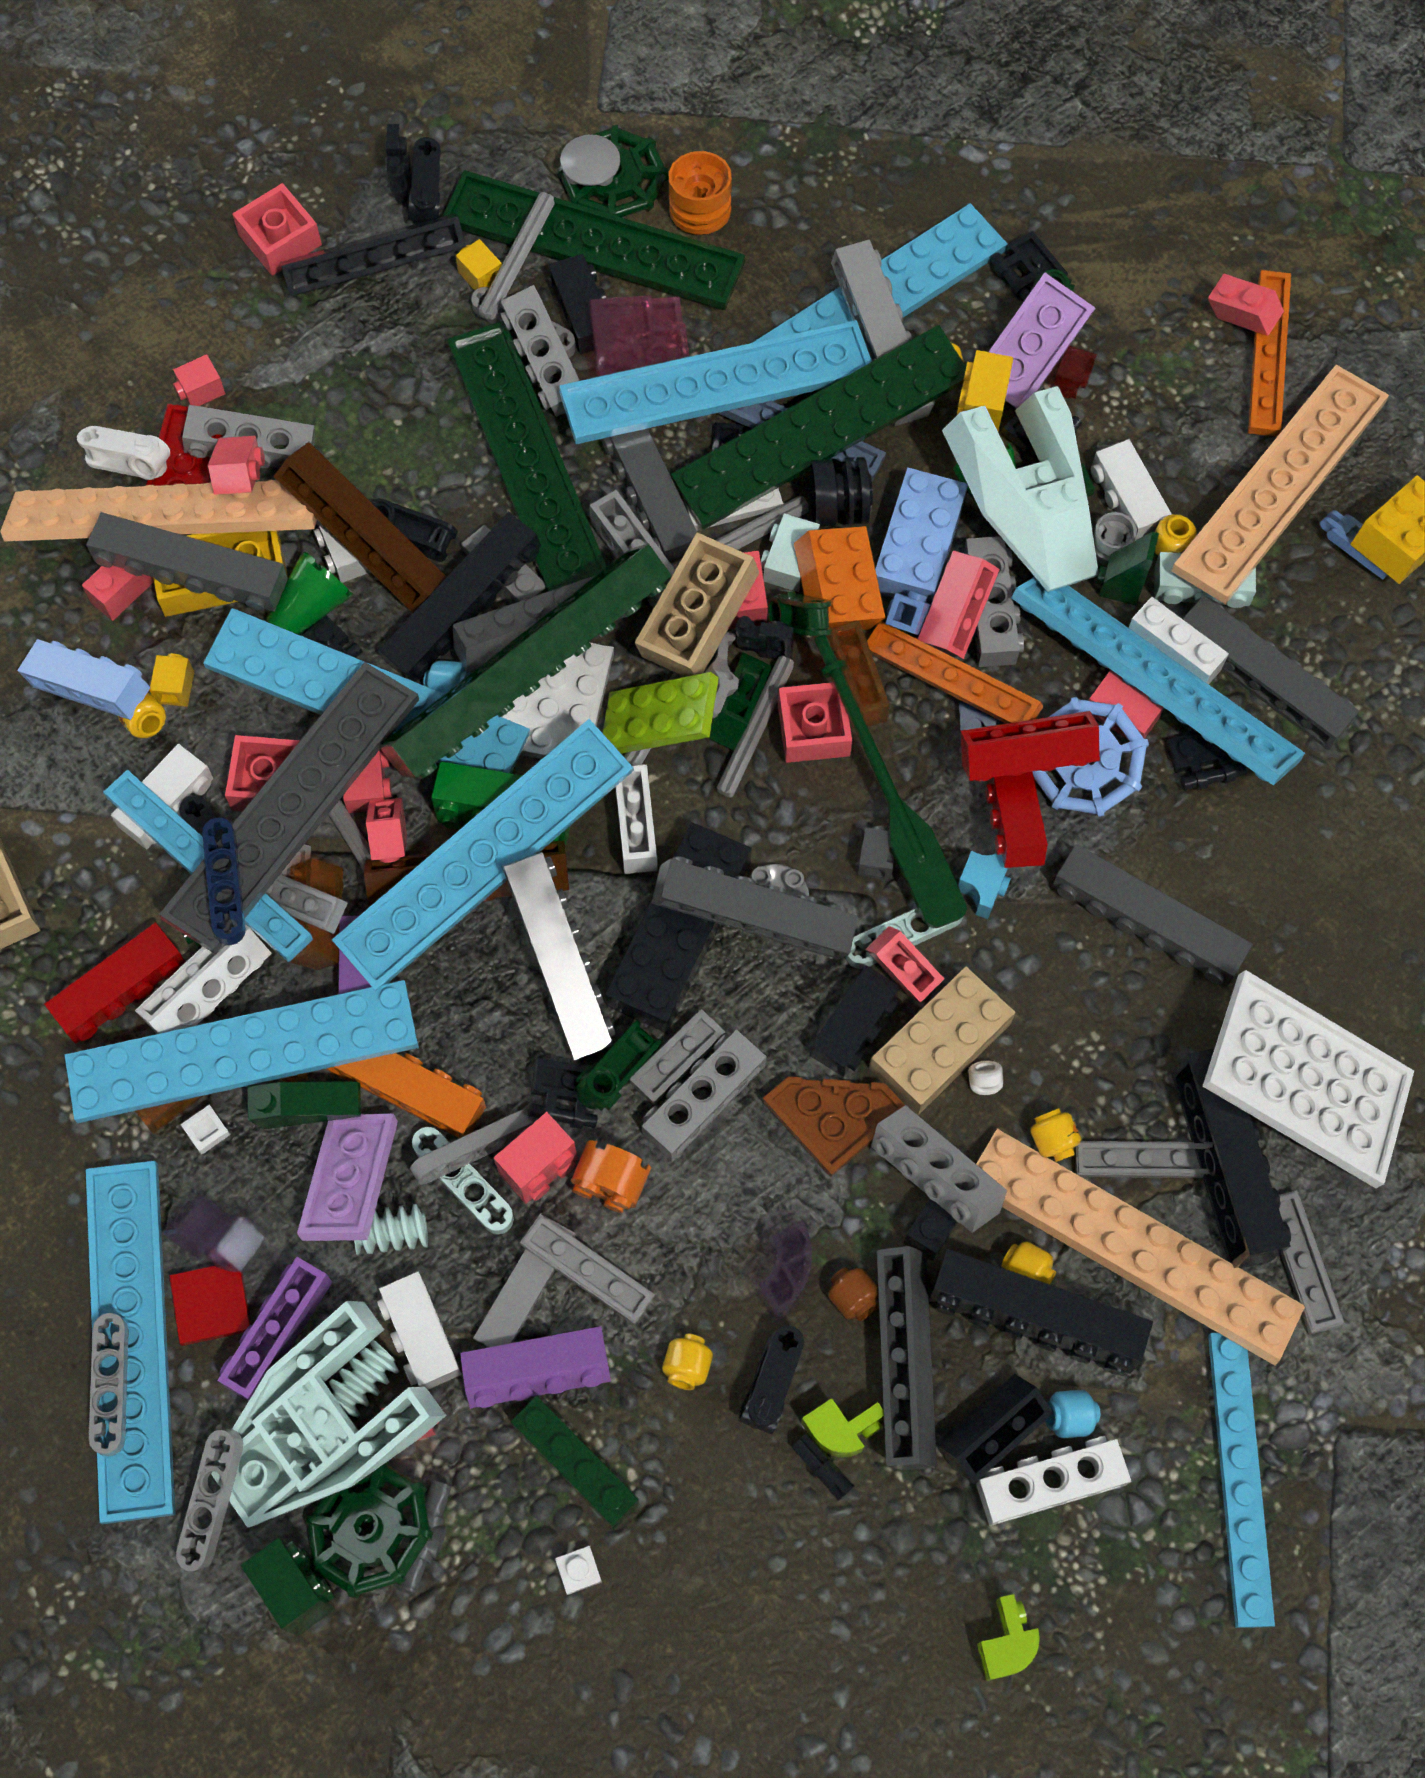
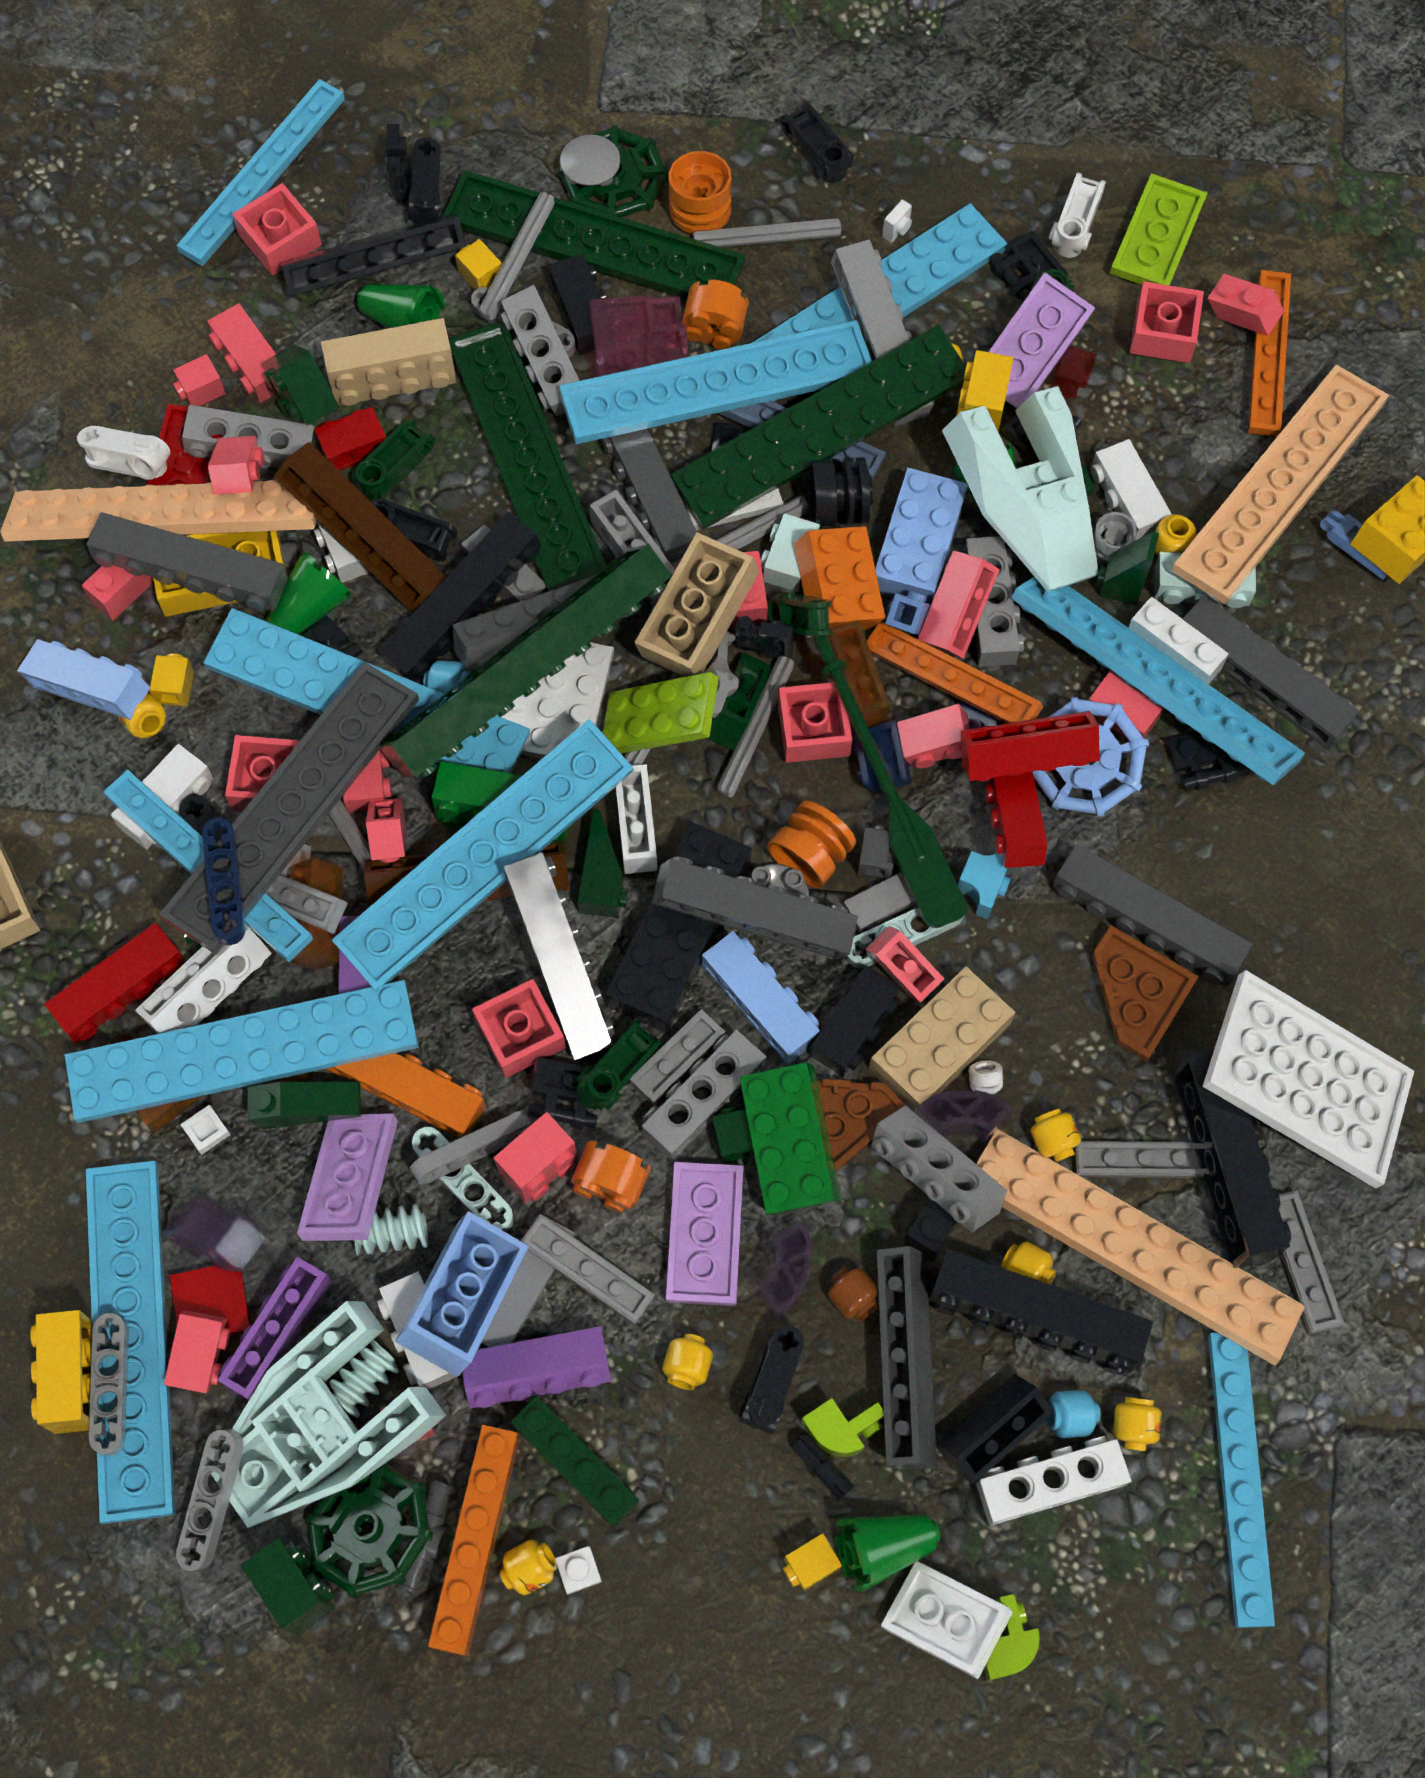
(62, 1371): none -> yellow brick
(196, 1351): none -> coral brick
(244, 349): none -> coral brick
(261, 171): none -> medium azure plate
(299, 385): none -> dark green brick
(350, 439): none -> red brick
(389, 362): none -> tan brick
(392, 460): none -> dark green piece
(400, 304): none -> green cone
(462, 1294): none -> light blue brick
(474, 1541): none -> orange brick
(519, 1028): none -> coral brick
(528, 1567): none -> yellow head
(602, 879): none -> dark green slope
(704, 1234): none -> lavender plate
(715, 313): none -> orange brick
(732, 1135): none -> dark green brick
(760, 996): none -> light blue brick
(770, 233): none -> light grey axle
(790, 1139): none -> green brick
(811, 1563): none -> yellow brick
(812, 843): none -> orange wheel
(817, 143): none -> black piece
(880, 902): none -> light grey tile
(882, 1546): none -> green cone
(889, 745): none -> dark blue bracket
(897, 221): none -> white plate
(933, 736): none -> coral brick
(947, 1619): none -> white plate
(965, 1113): none -> clear purple brick
(1072, 231): none -> white piece
(1137, 1423): none -> yellow head
(1139, 990): none -> dark orange plate
(1158, 232): none -> lime plate
(1166, 322): none -> coral brick

